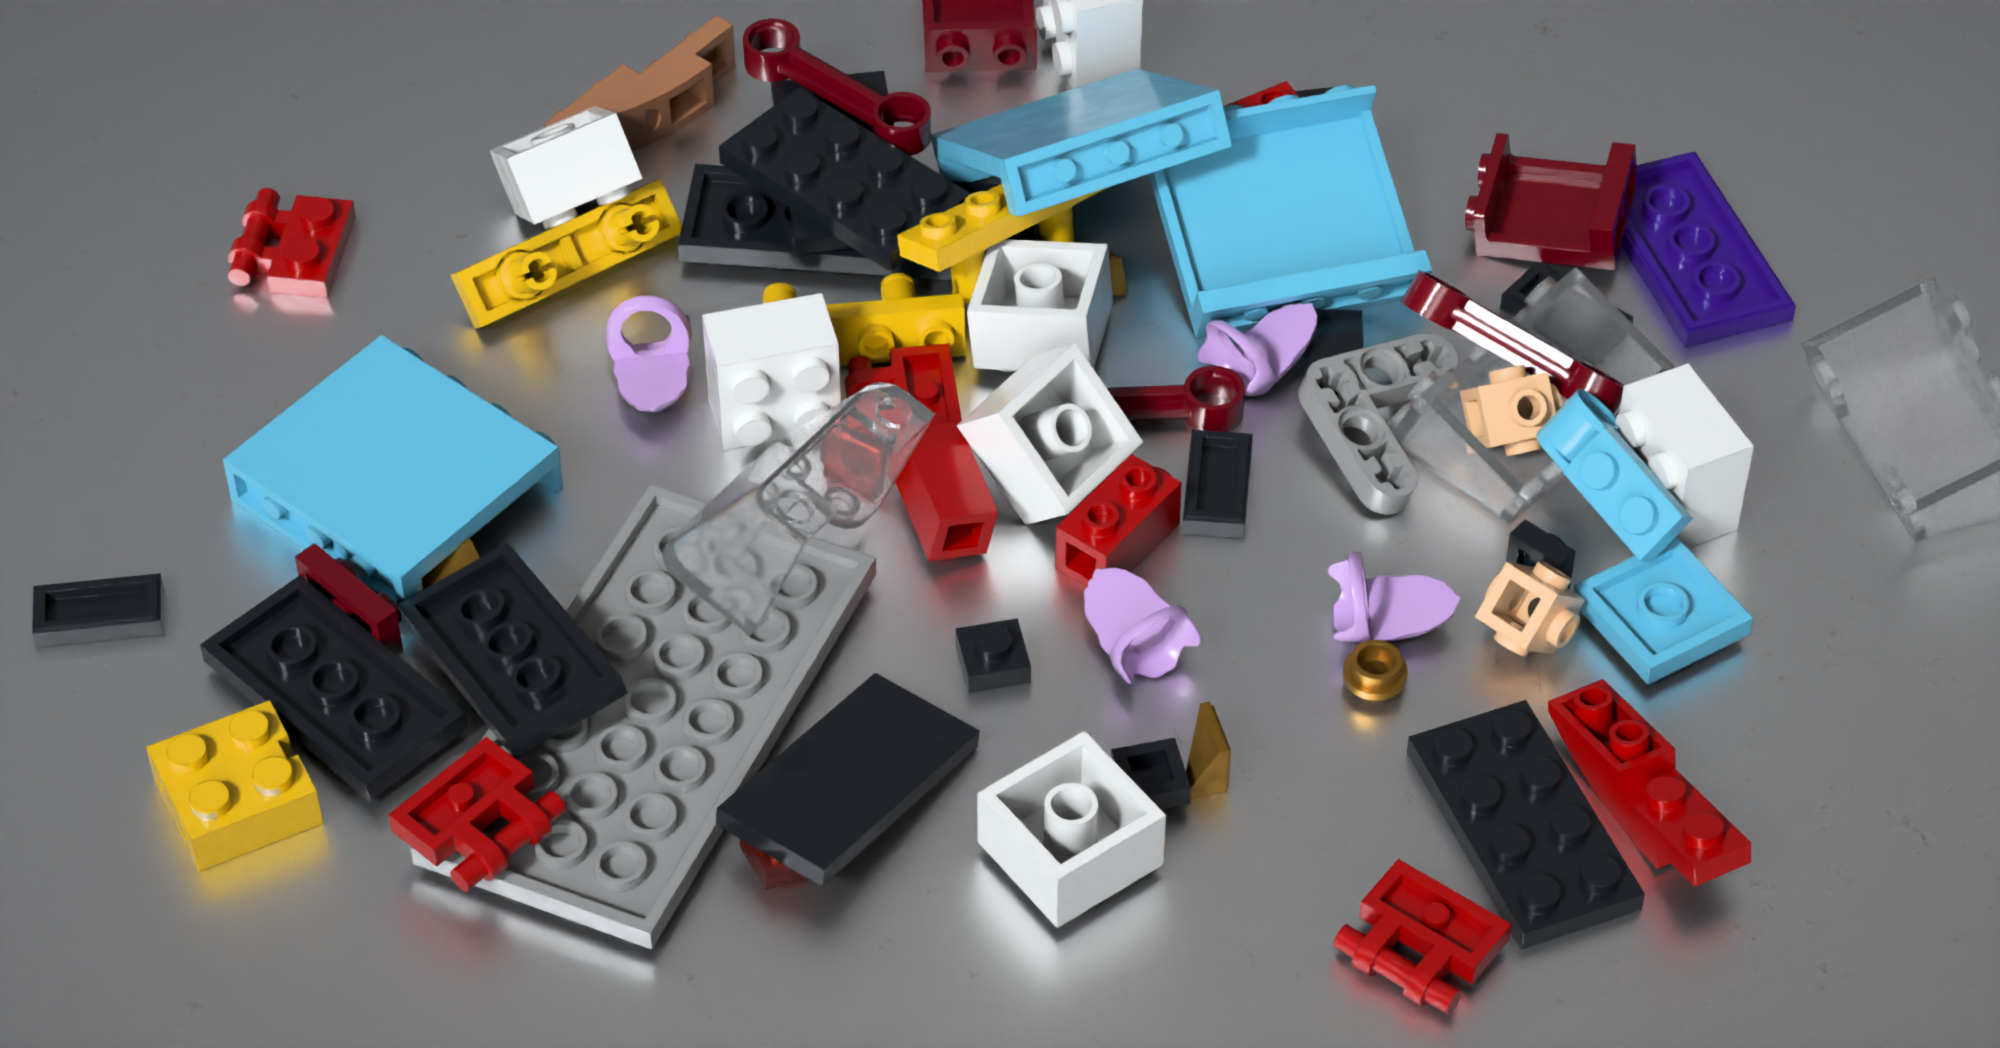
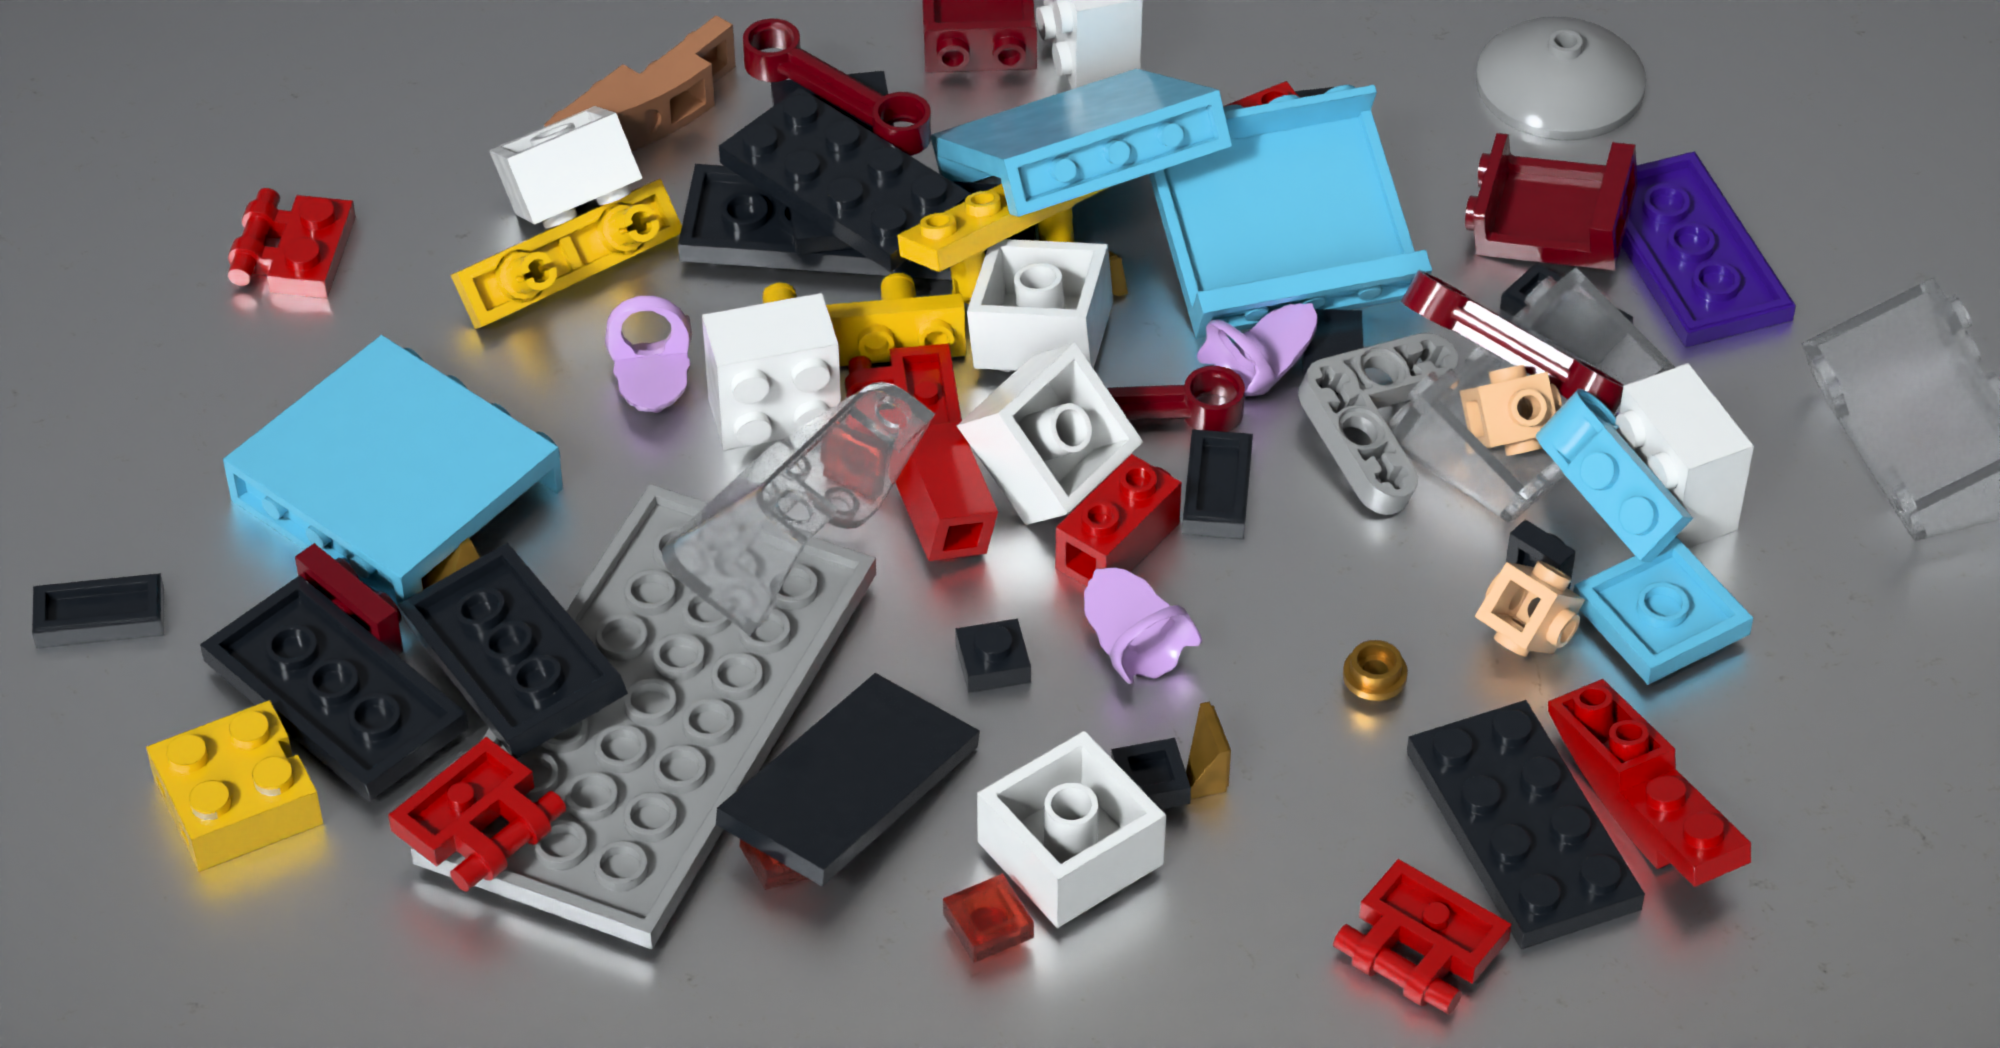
(988, 918): none -> clear red plate
(1387, 605): lavender piece -> none
(1560, 78): none -> light grey dish

